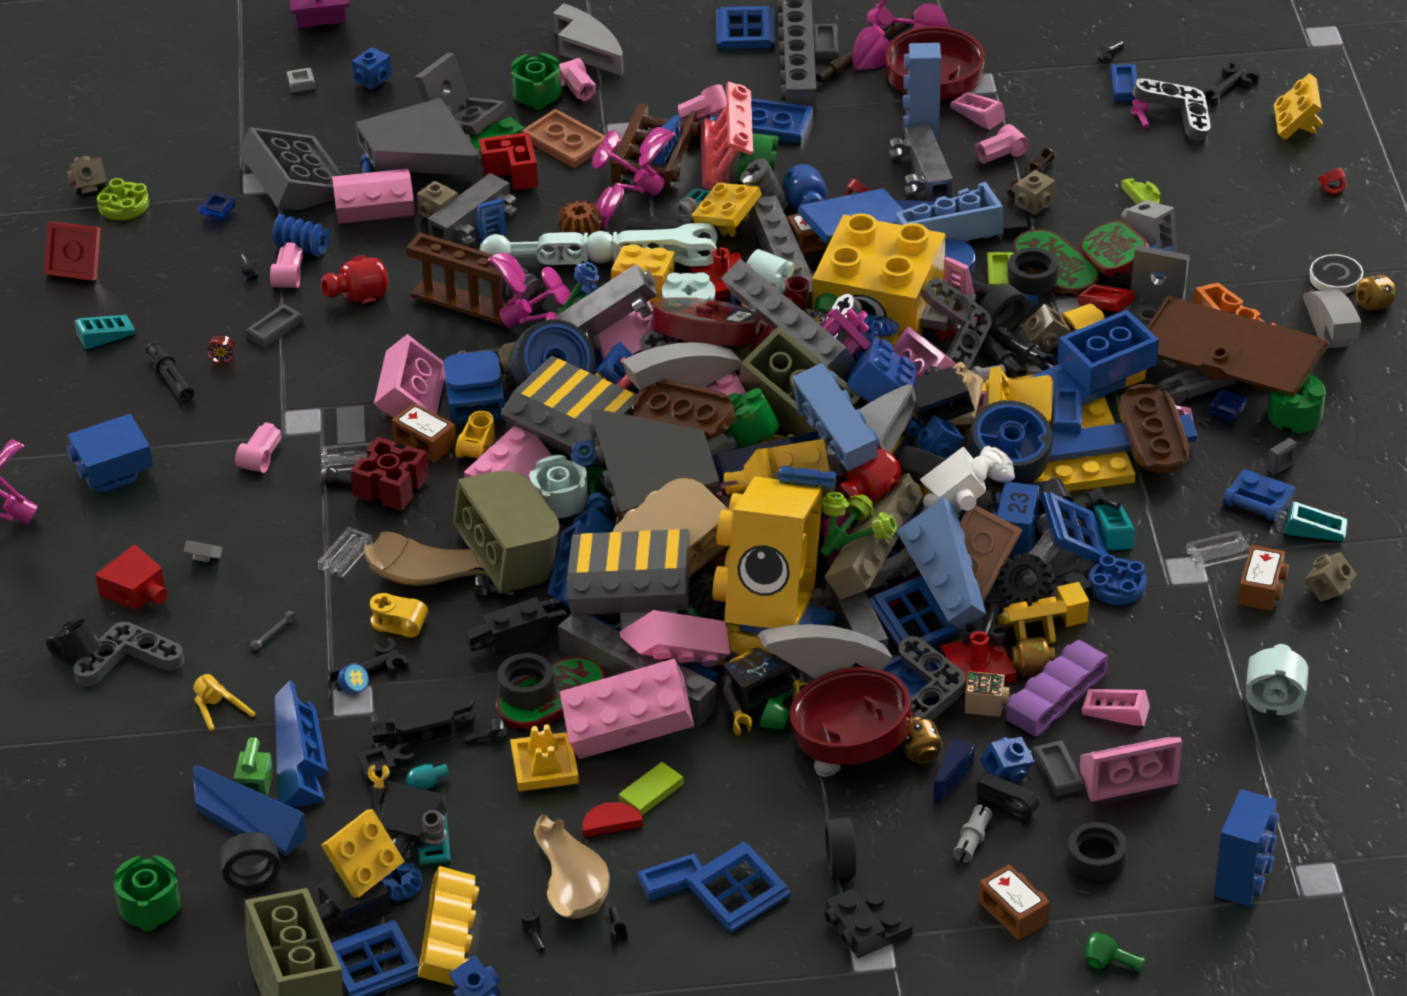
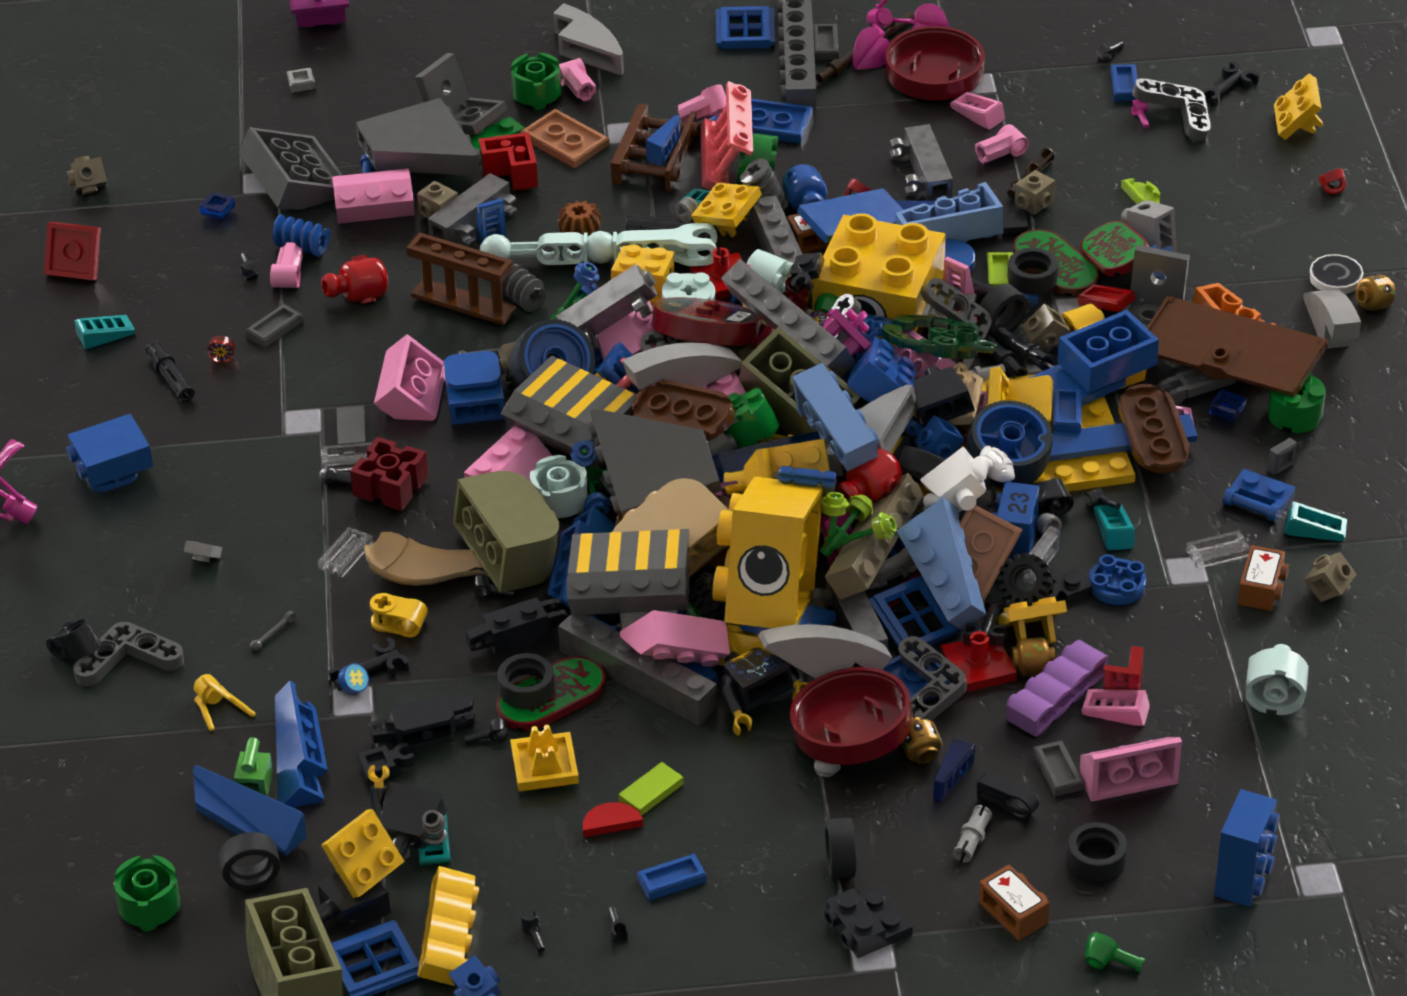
(123, 200): lime tile -> none
(132, 580): red torso -> none
(257, 453): bright pink piece -> none
(371, 68): blue brick -> none
(410, 882): blue gear -> none
(424, 431): dark orange brick -> none
(426, 776): teal cylinder -> none
(476, 436): yellow piece -> none
(518, 310): dark pink plant -> none
(578, 873): tan animal -> none
(626, 708): bright pink brick -> none
(645, 179): dark pink plant -> none
(721, 866): blue piece -> none
(775, 714): green bar -> none
(805, 269): none -> black plate
(922, 86): medium blue wedge -> none
(946, 336): none -> dark green piece
(985, 694): tan brick -> none
(1007, 759): blue brick -> none
(1059, 526): blue piece -> none
(1076, 604): yellow plate -> none
(1125, 678): none -> red panel

